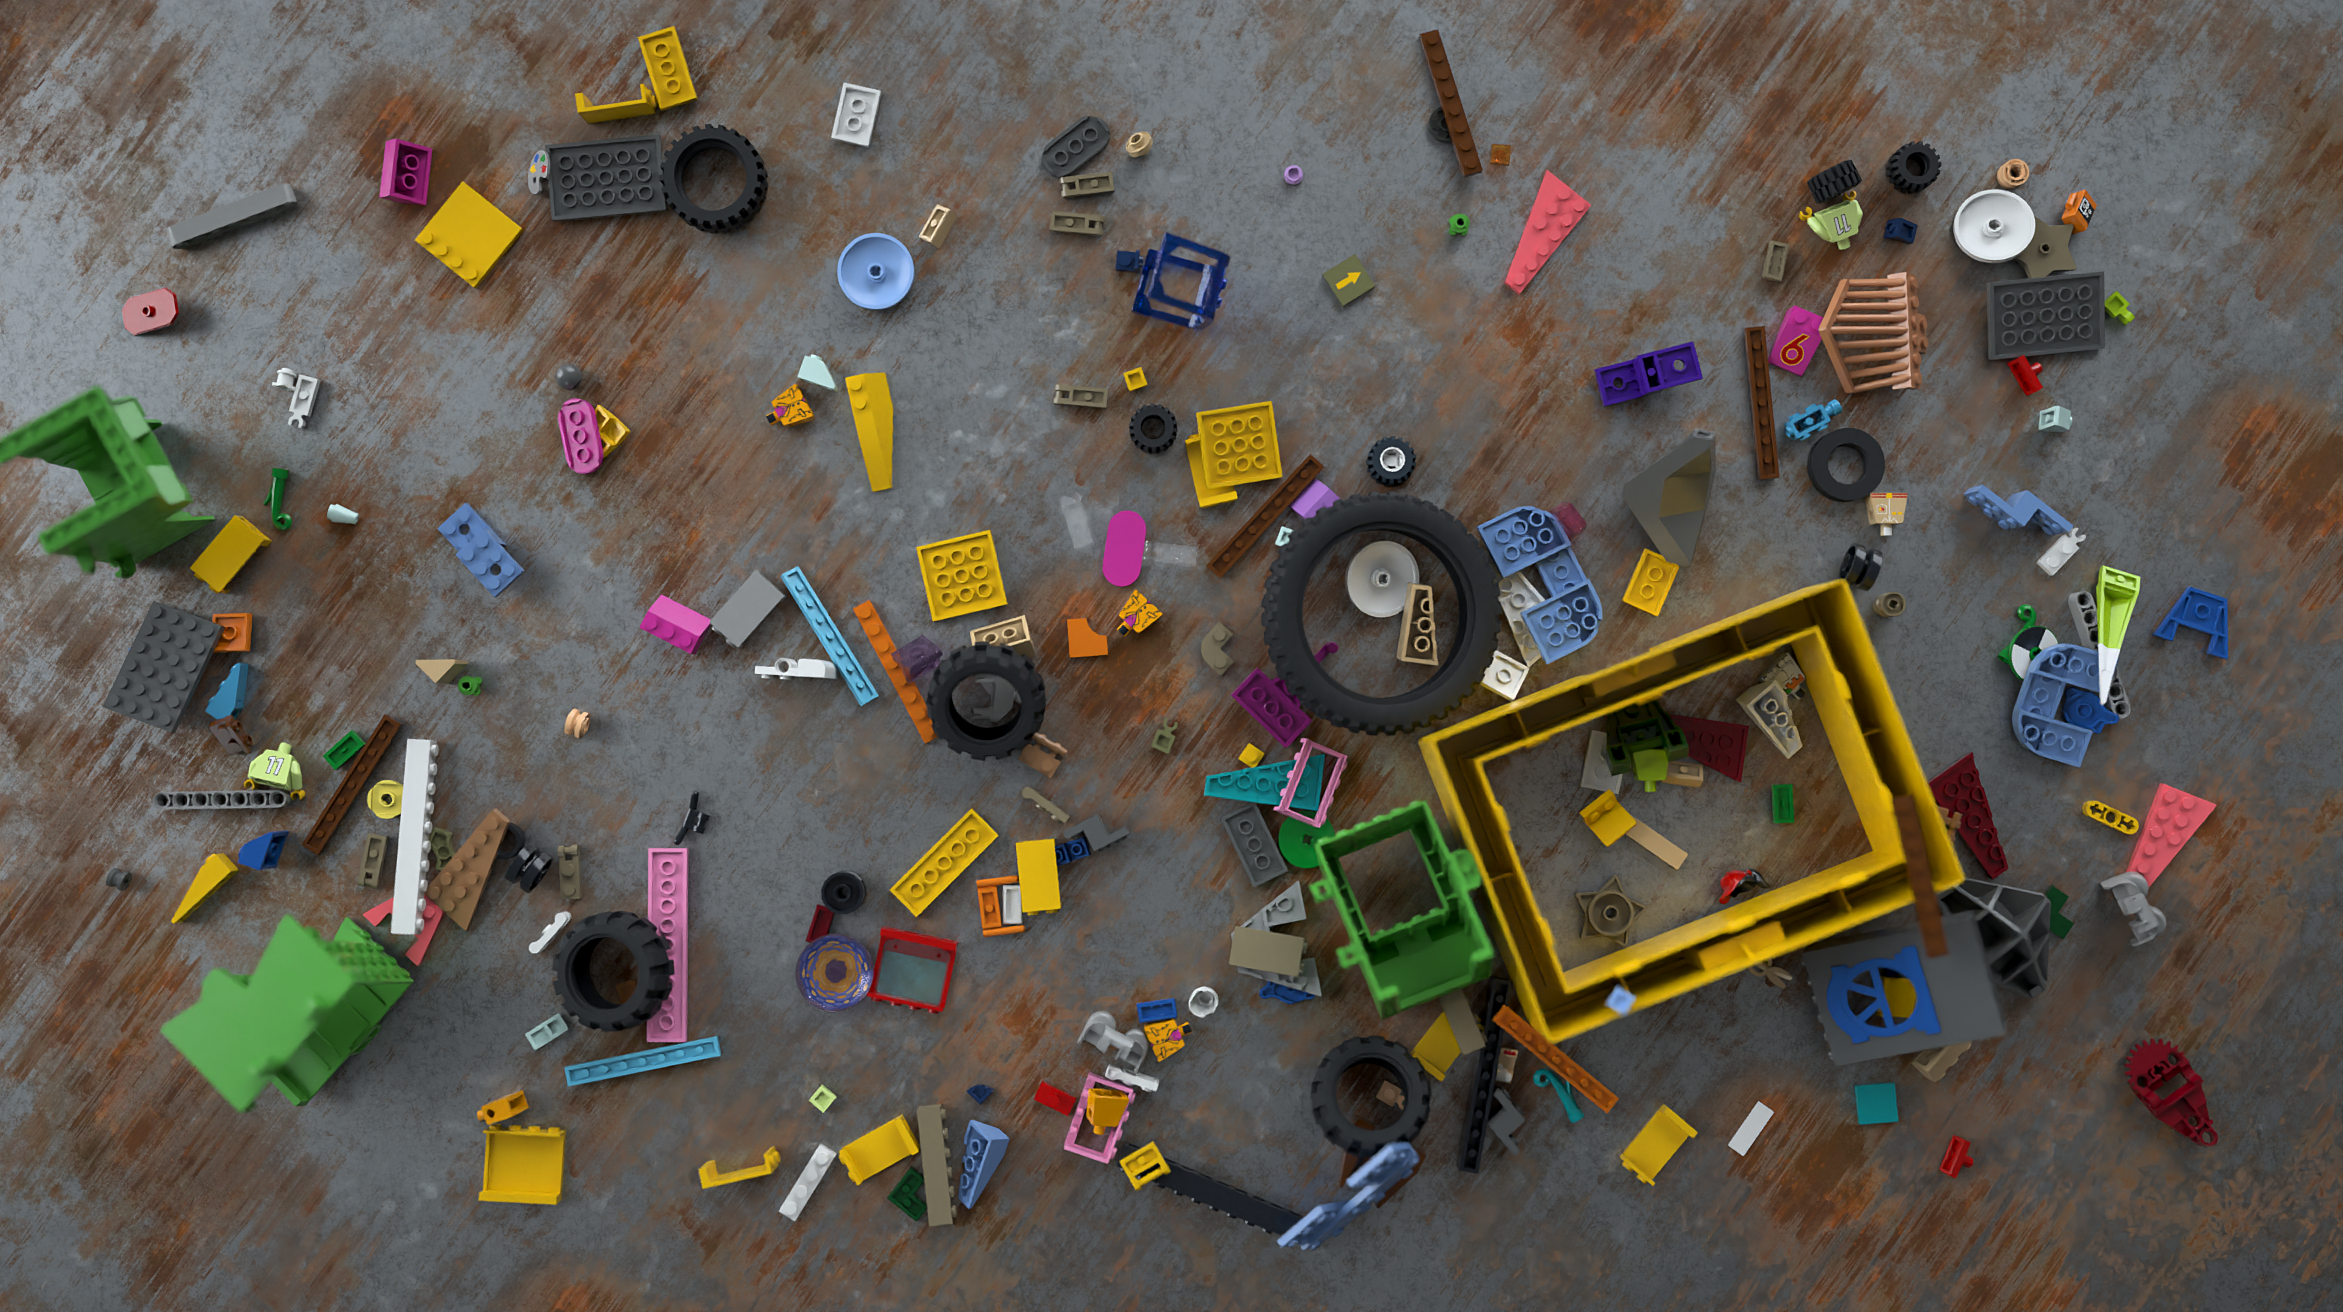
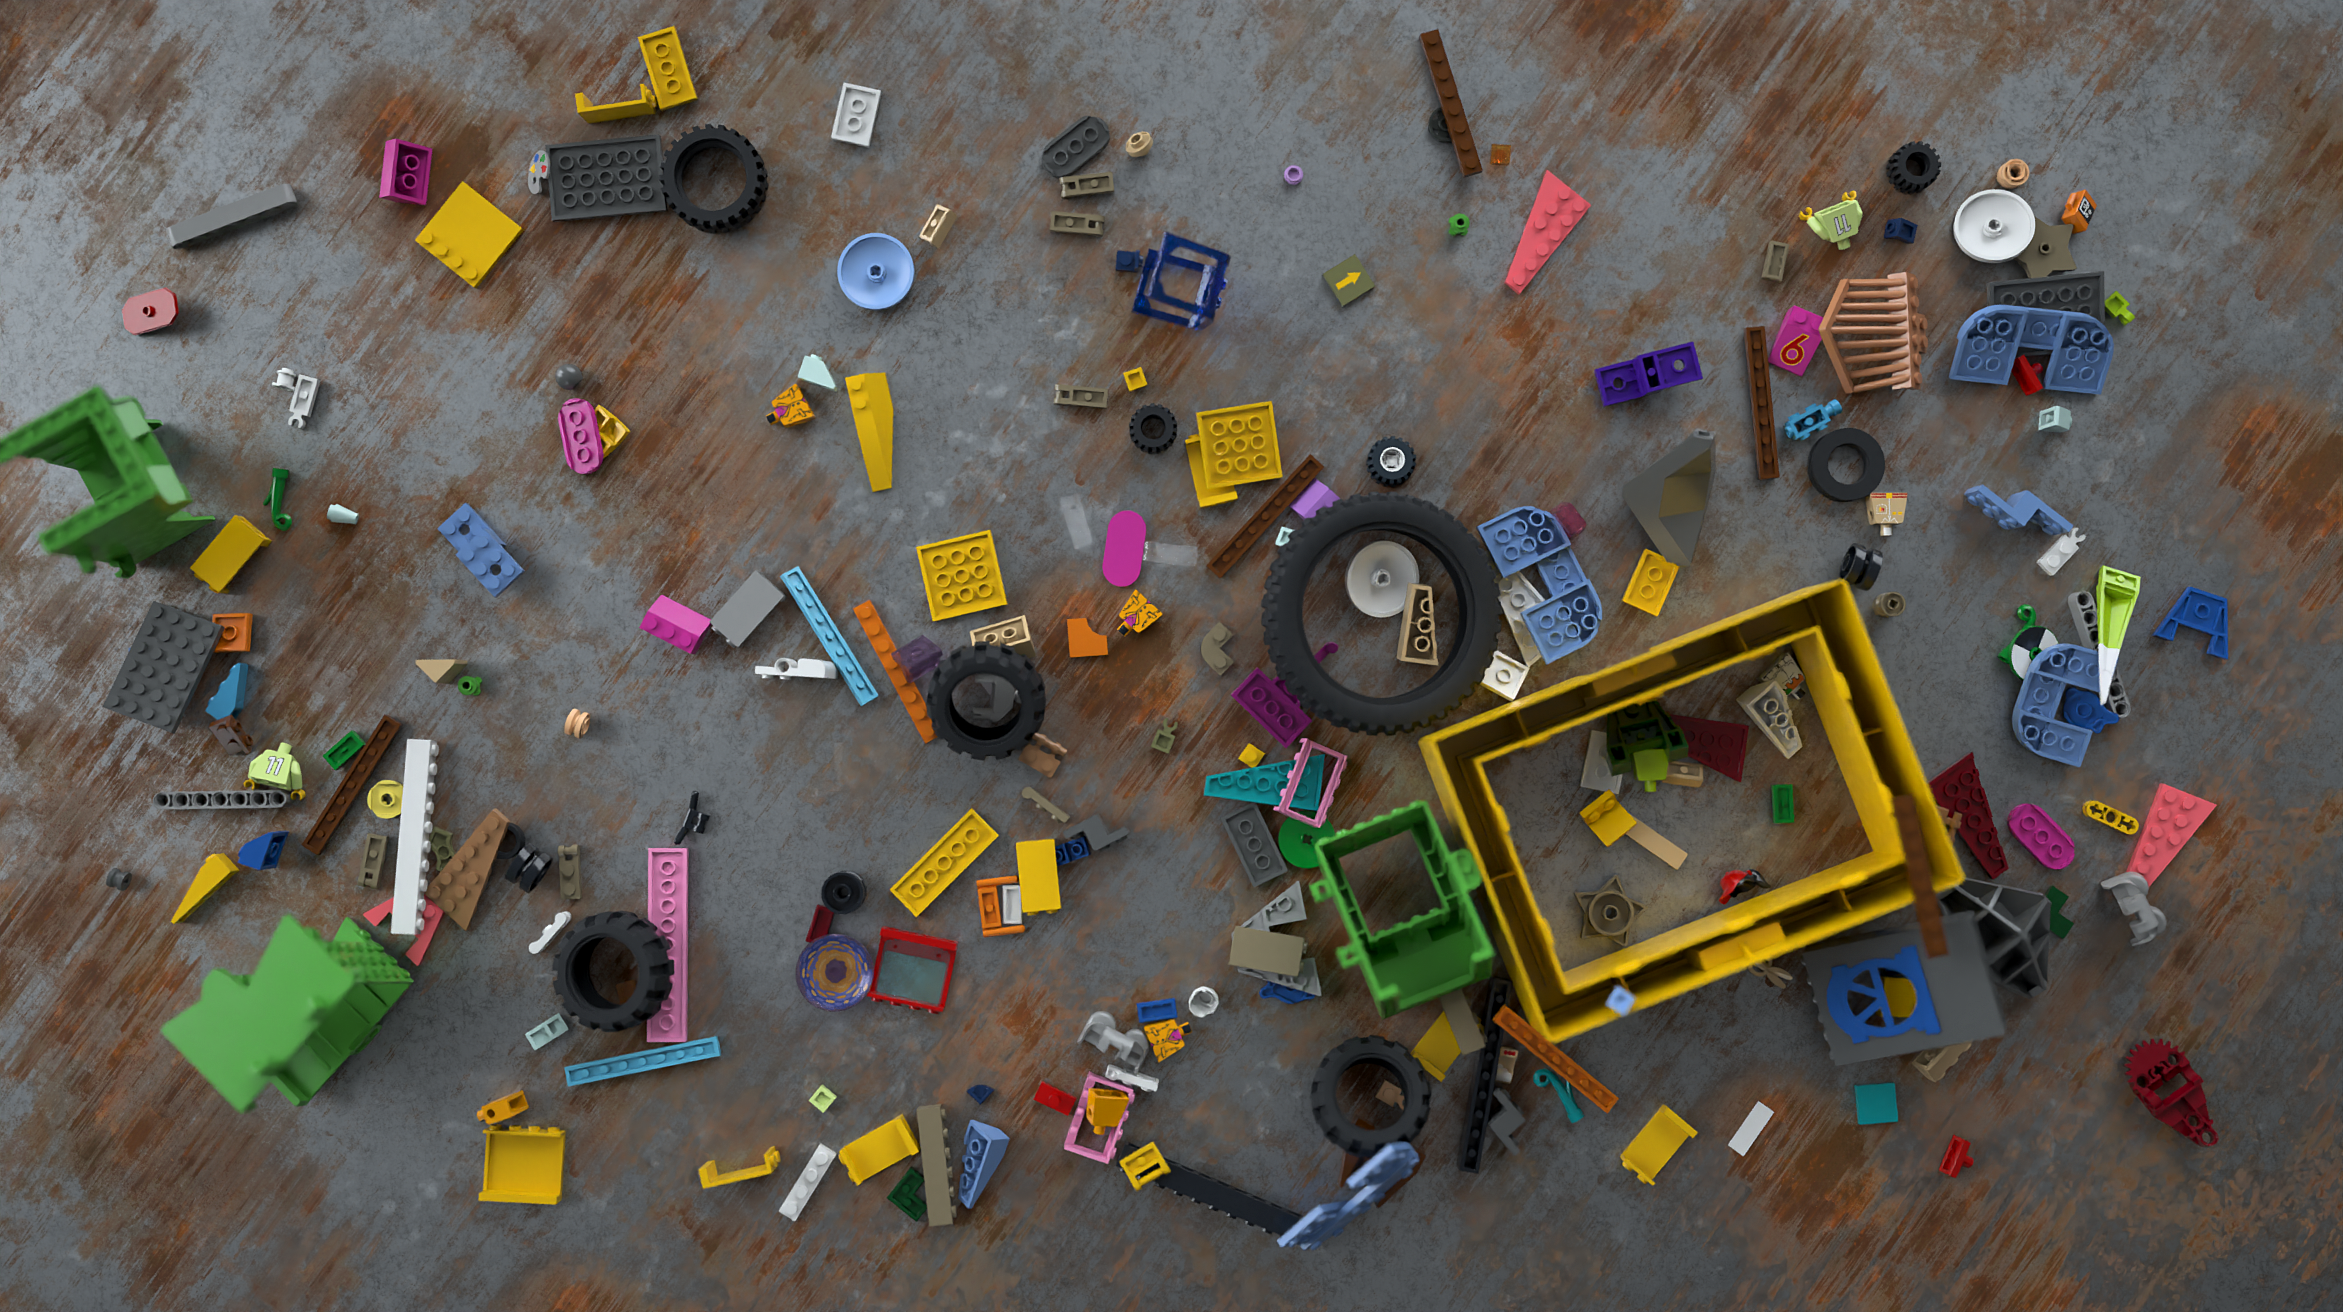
(1834, 181): black tyre -> none
(1994, 333): none -> medium blue plate
(2041, 836): none -> dark pink tile

